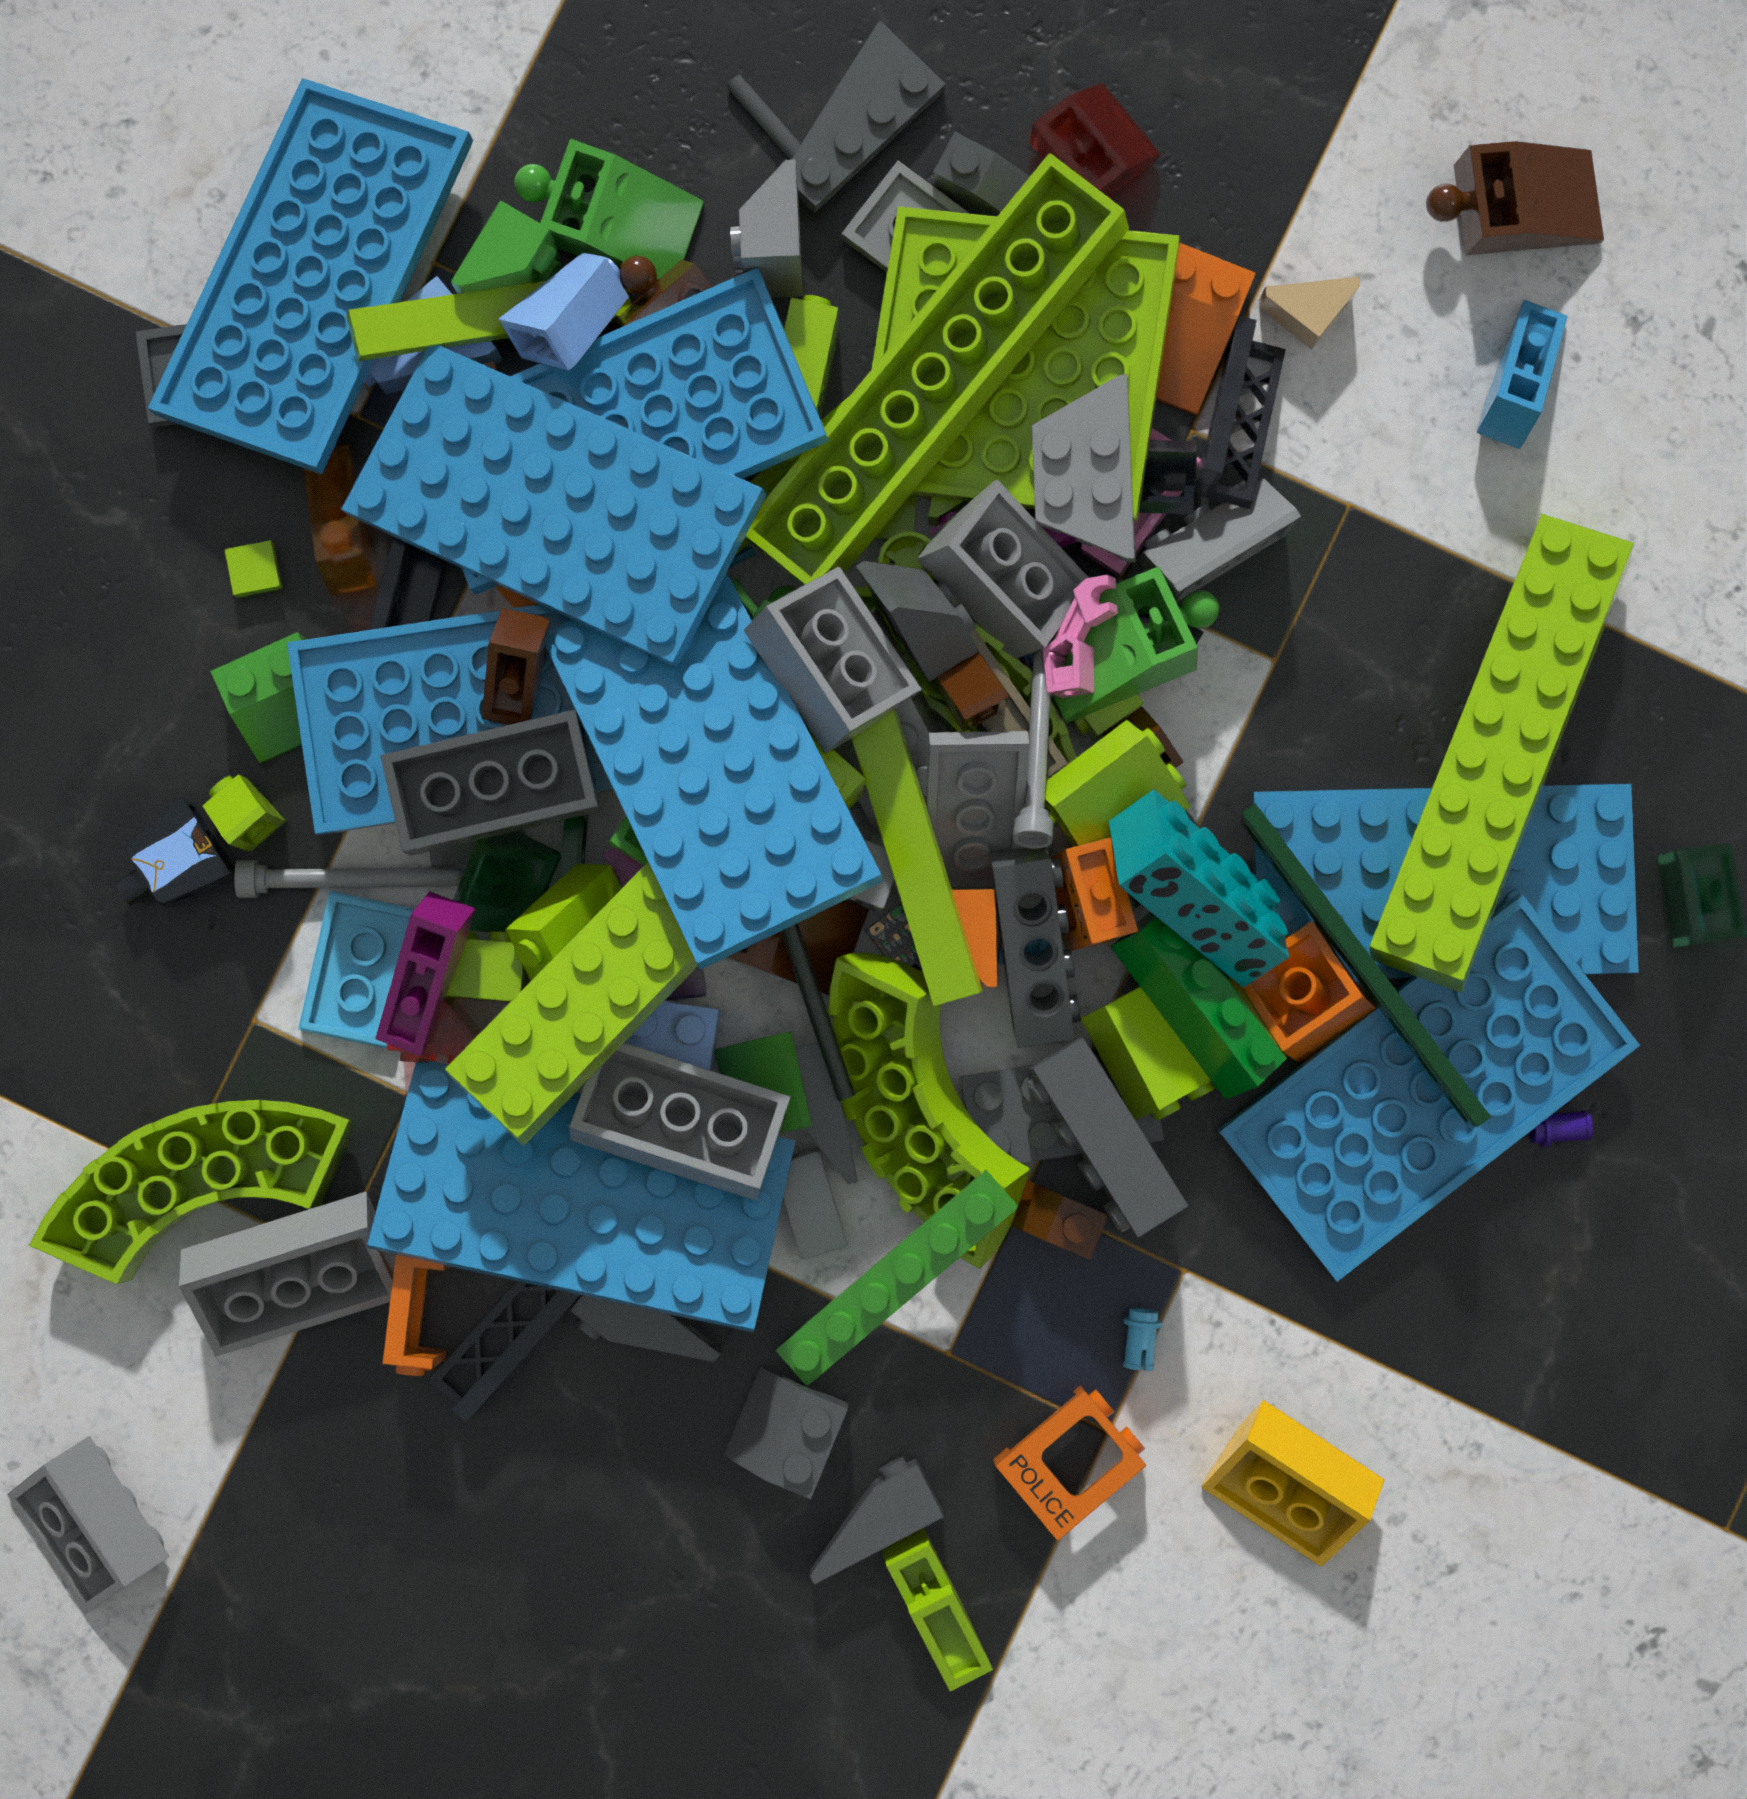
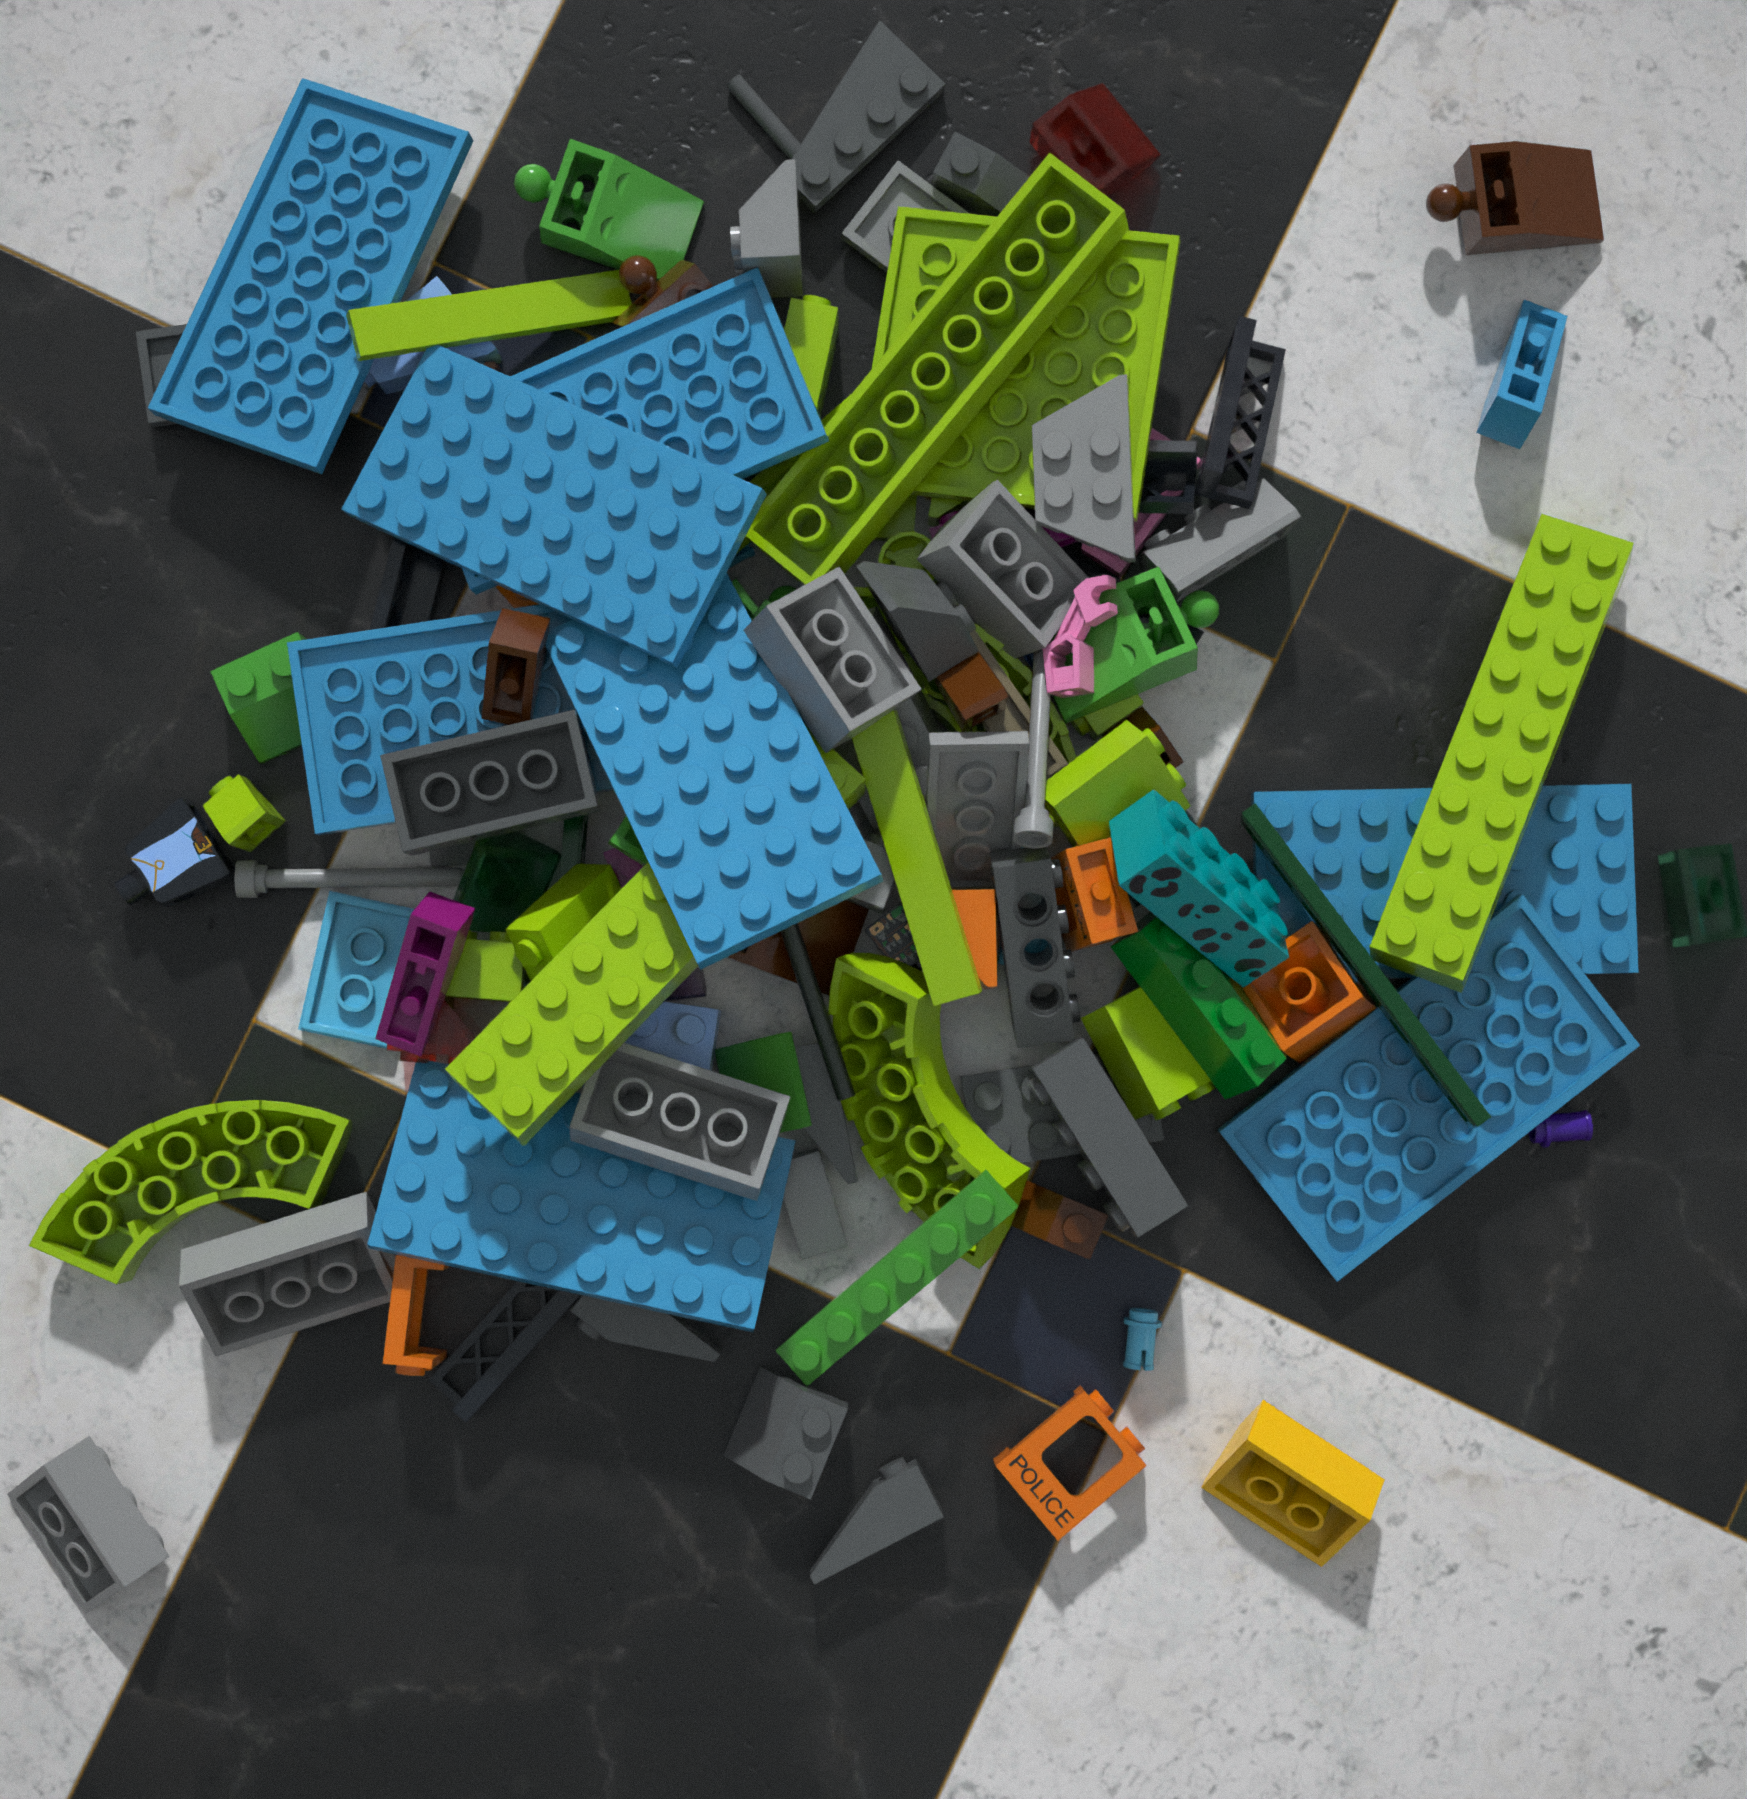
(253, 569): lime tile -> none
(339, 540): clear orange slope -> none
(508, 253): bright green slope -> none
(566, 312): light blue slope -> none
(936, 1609): lime slope -> none
(1200, 321): orange slope -> none
(1308, 307): tan slope -> none

